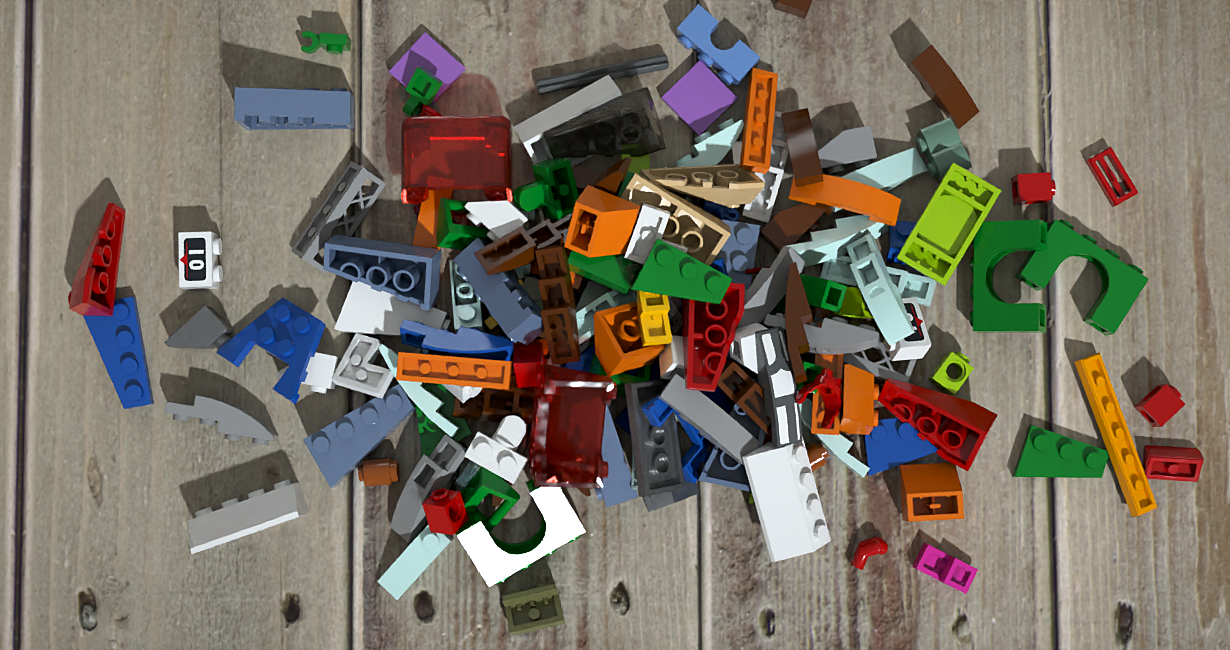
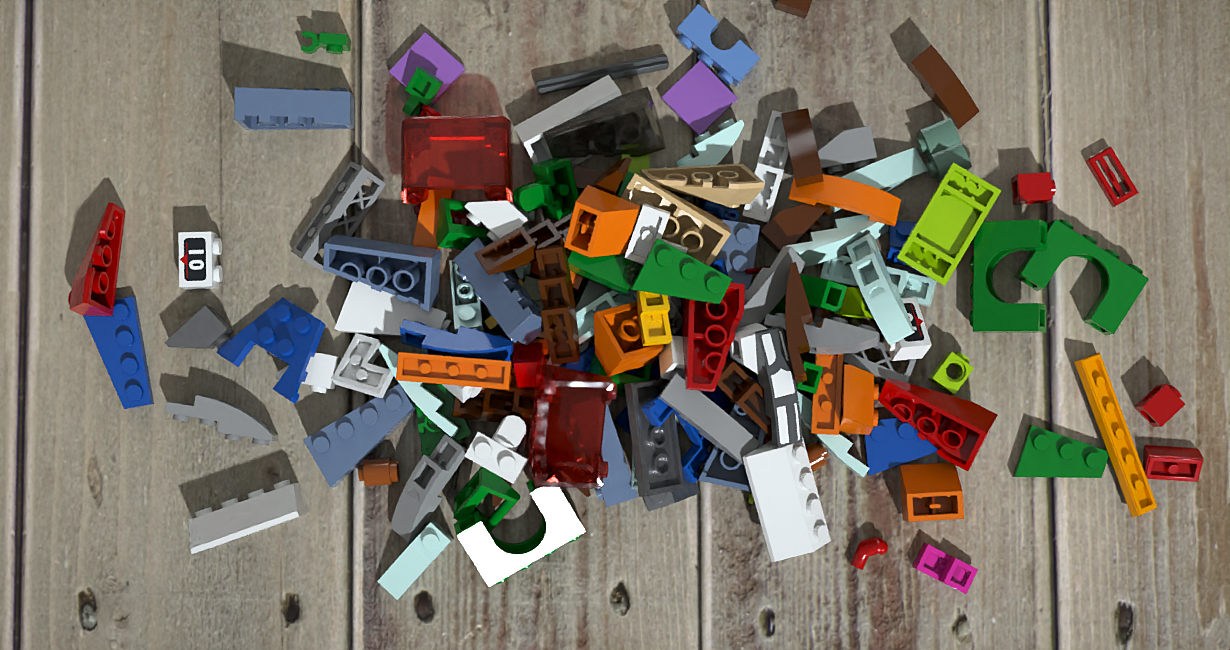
(445, 511): red brick -> none
(466, 474): clear light blue tile -> none
(533, 609): olive bracket -> none
(759, 121): orange plate -> none
(830, 390): red helmet -> none

